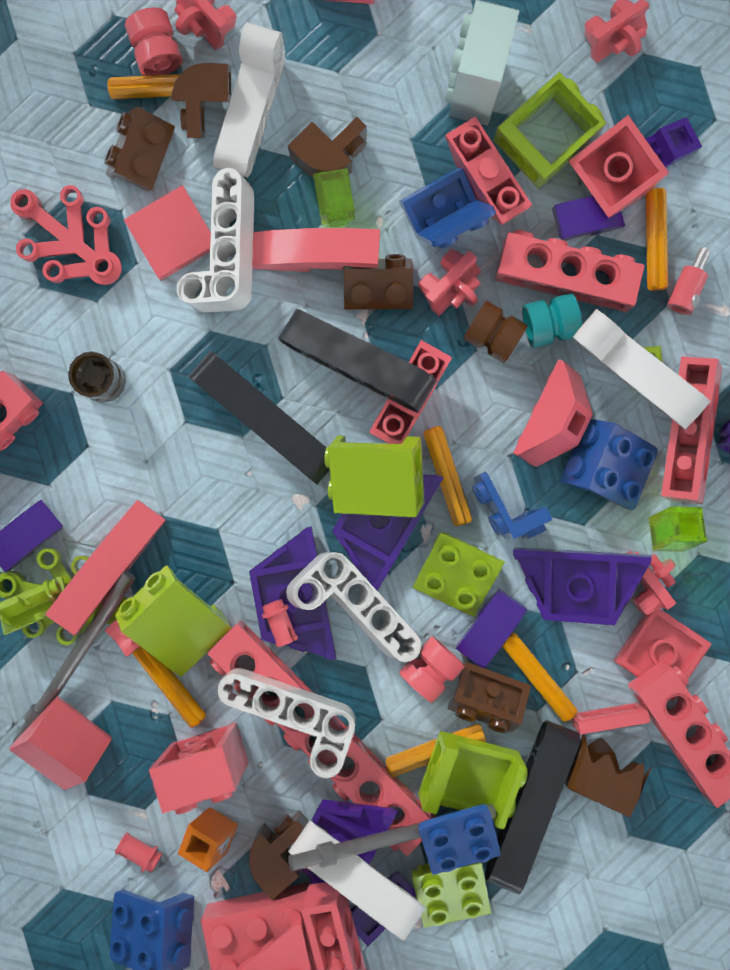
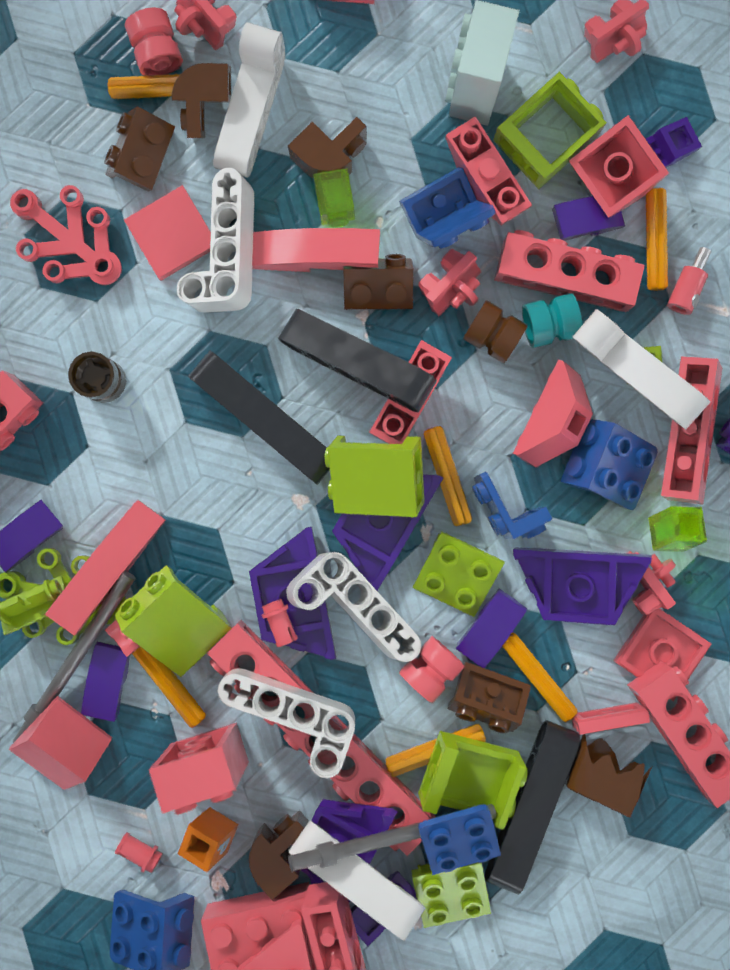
(105, 682): none -> dark purple slope

